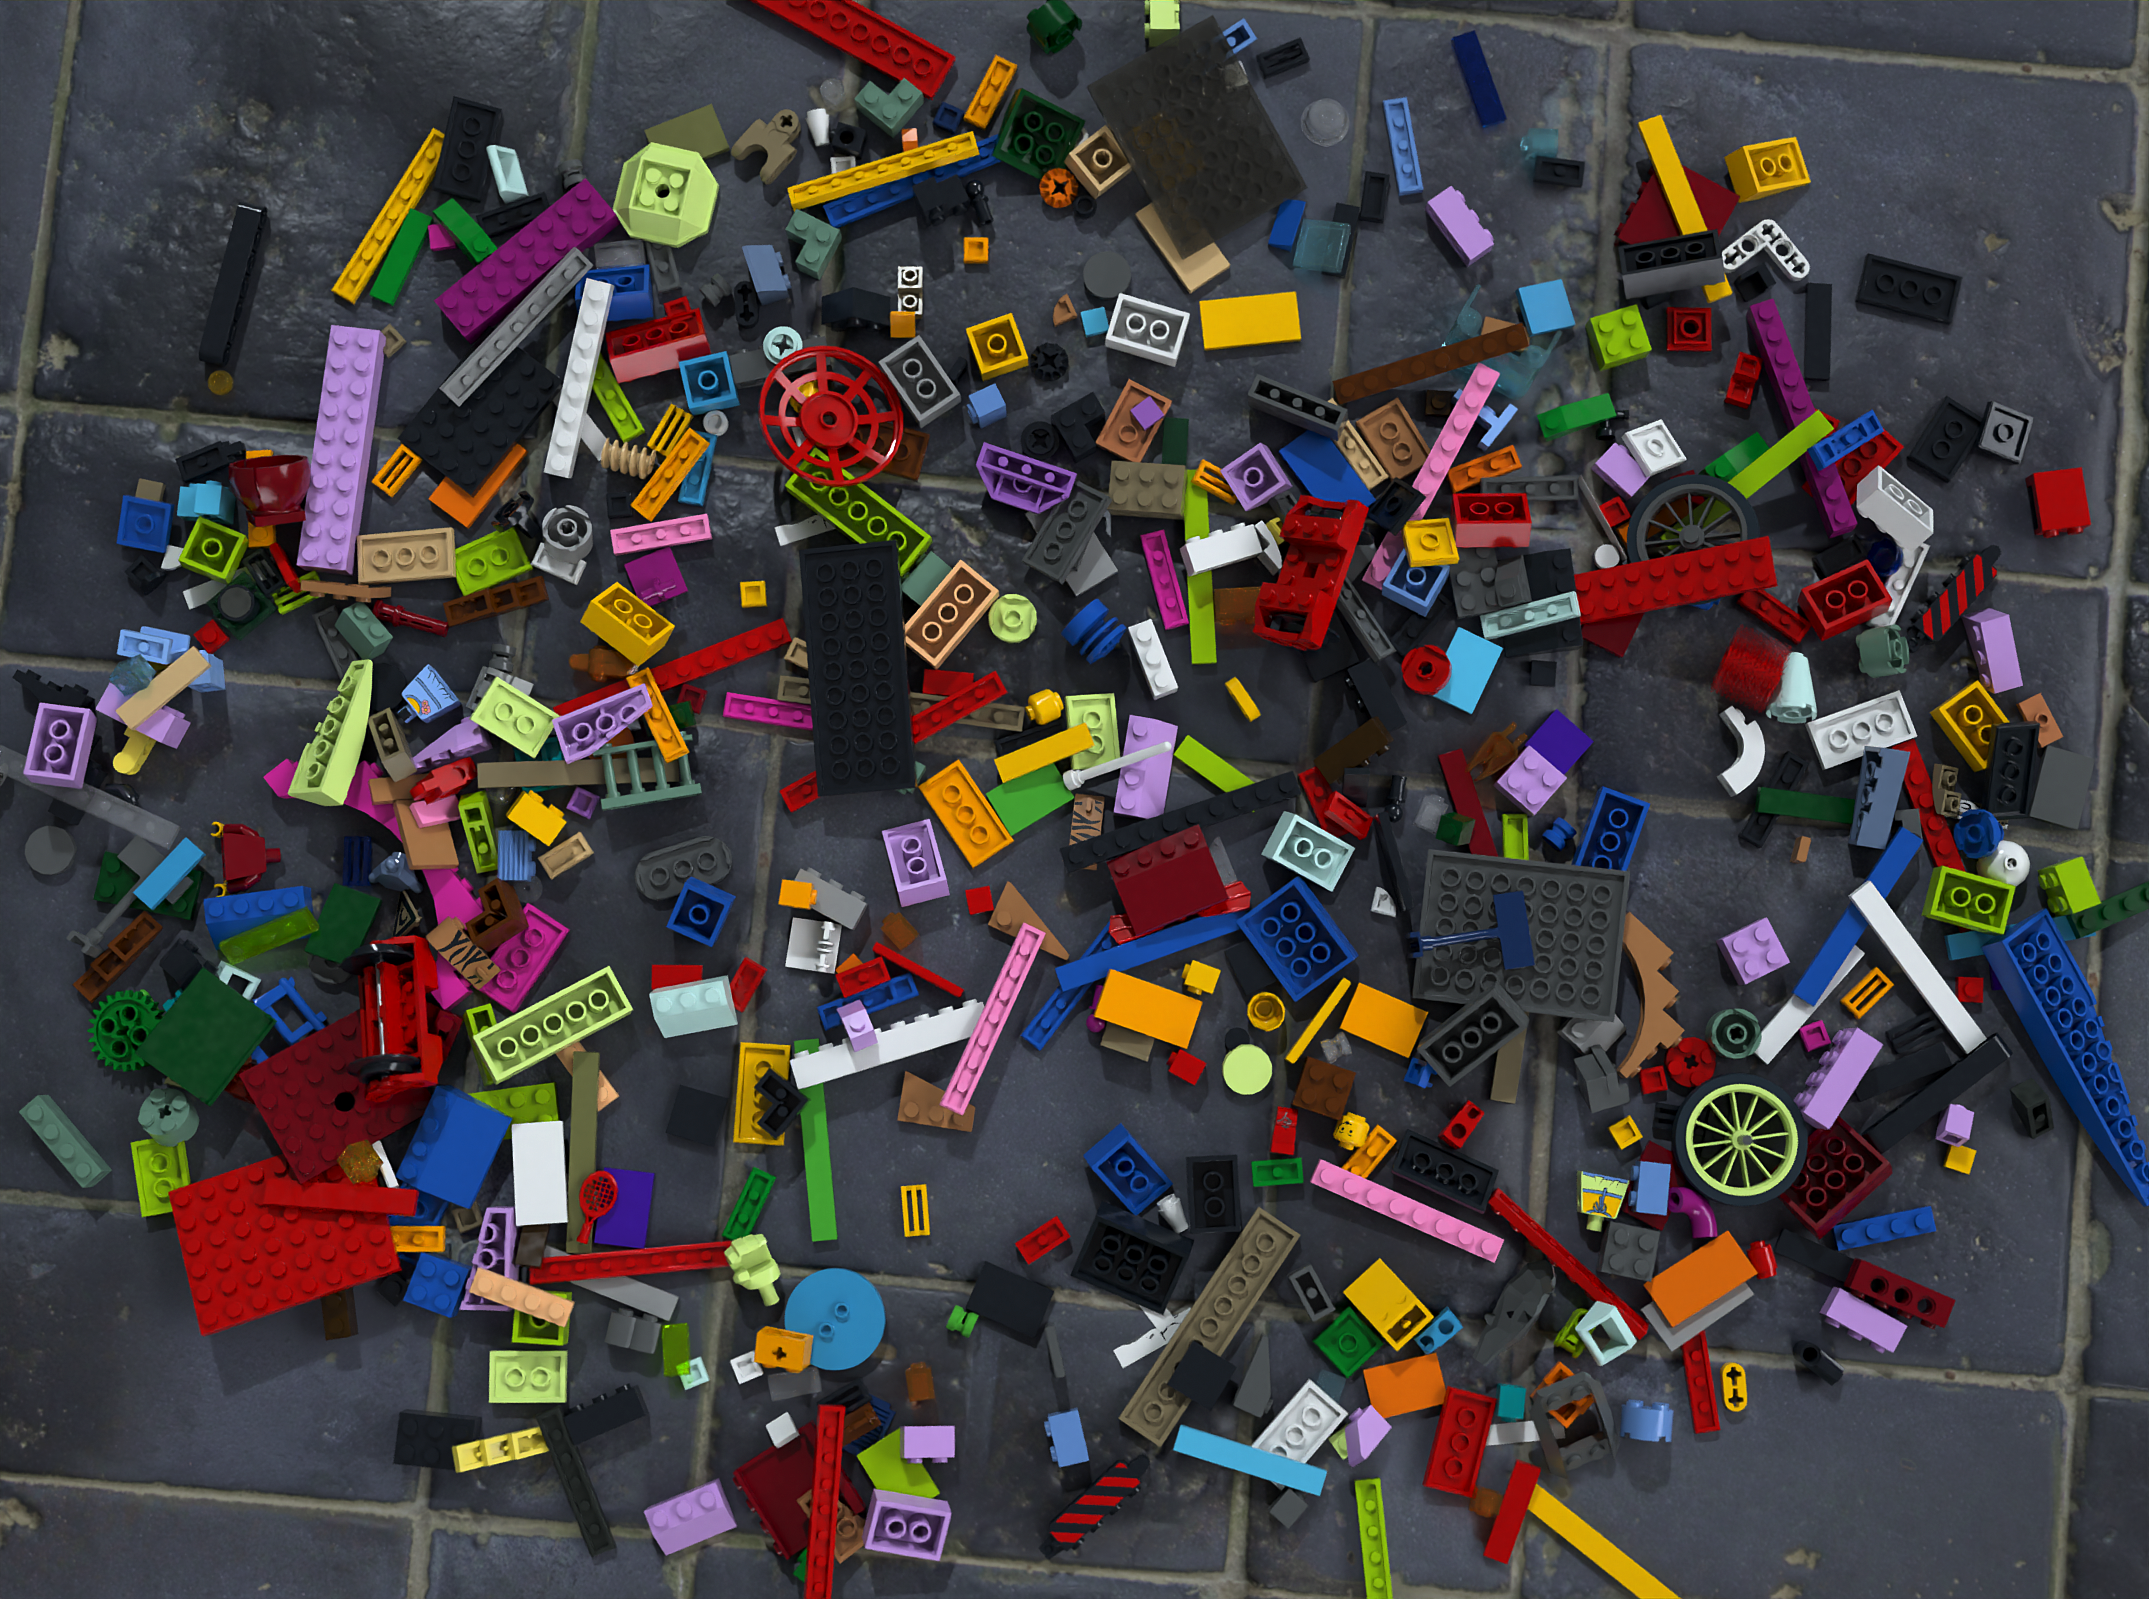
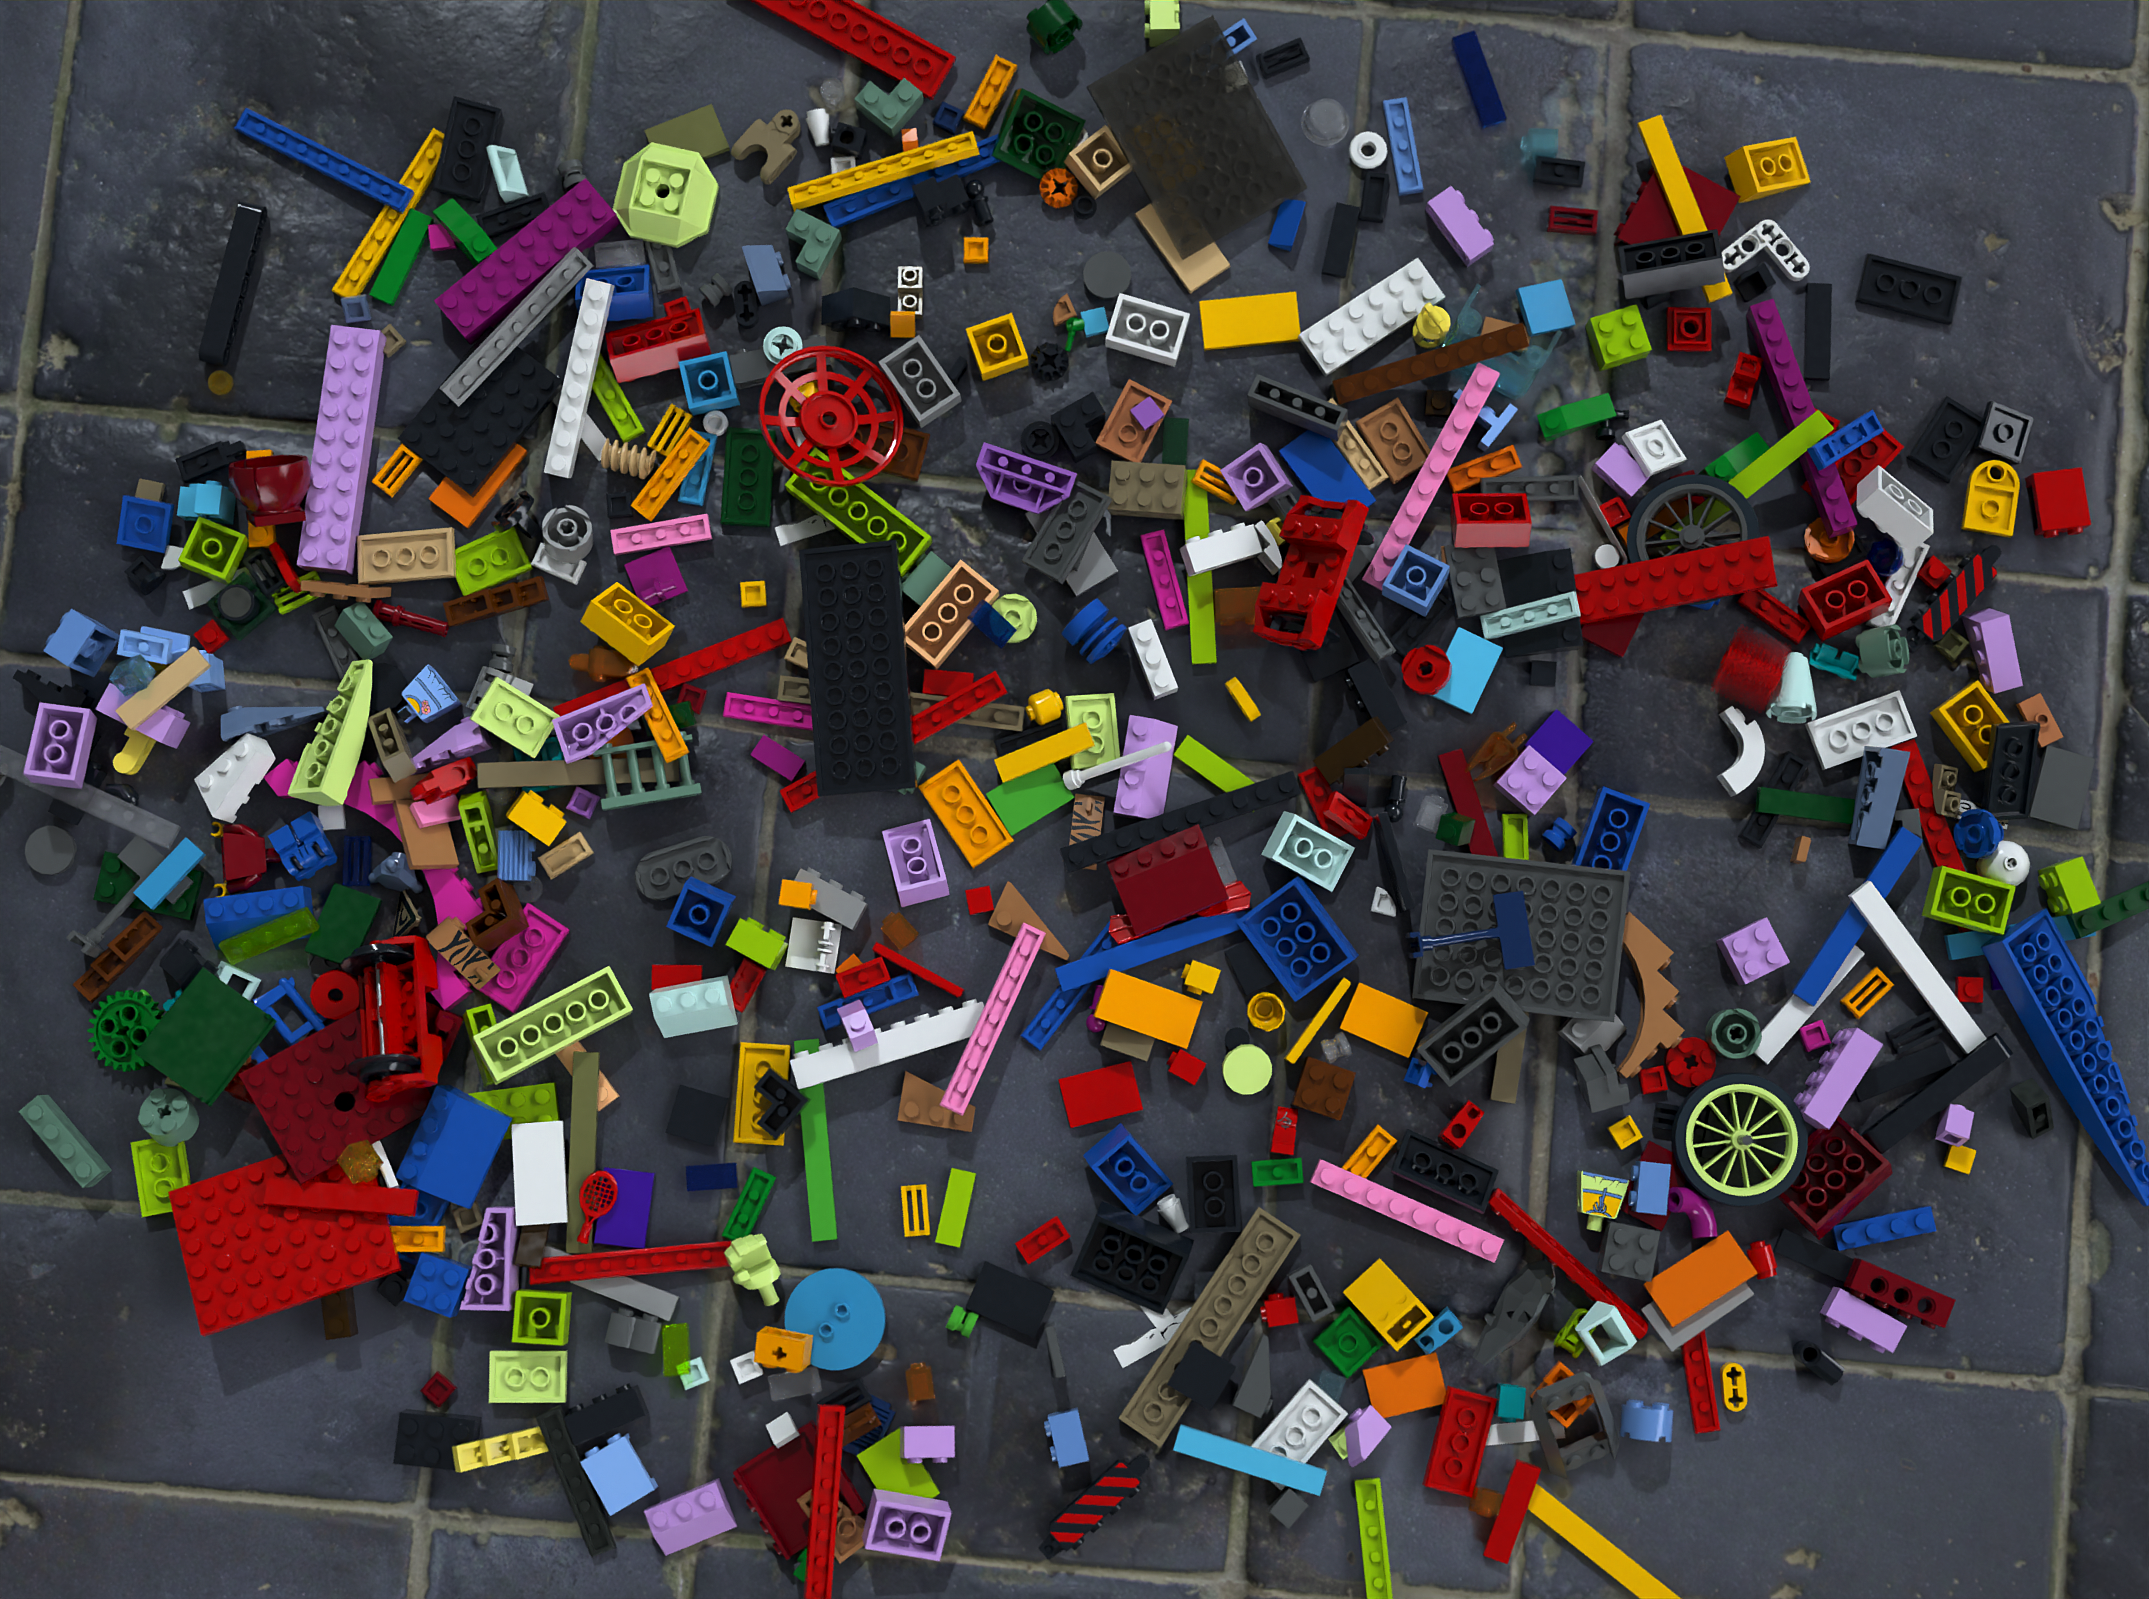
(81, 643): none -> medium blue brick
(233, 775): none -> white wedge
(265, 720): none -> sand blue wedge
(304, 848): none -> blue hips
(324, 160): none -> blue tile
(332, 817): none -> white tile
(335, 1008): none -> red tile
(355, 308): none -> sand blue tile
(438, 1389): none -> dark red tile
(521, 1297): light nougat plate -> none
(617, 1473): none -> light blue panel
(712, 1176): none -> clear blue tile
(747, 478): none -> dark green tile
(757, 944): none -> lime brick
(778, 758): none -> magenta tile
(955, 1207): none -> lime tile
(986, 406): medium blue brick -> none
(991, 623): none -> clear blue tile
(1072, 326): none -> green hand
(1100, 1094): none -> red tile
(1279, 1310): none -> red brick
(1322, 245): clear light blue tile -> none
(1351, 1131): yellow head -> none
(1370, 139): none -> white piece
(1370, 317): none -> white plate
(1395, 506): black tile -> none
(1429, 542): yellow tile -> none
(1431, 324): none -> light yellow piece
(1512, 582): dark grey slope -> none
(1573, 221): none -> dark red tile
(1824, 658): none -> teal hinge
(1825, 549): none -> orange tile
(1933, 572): none -> red plate
(1951, 645): none -> olive tile
(1990, 501): none -> yellow plate

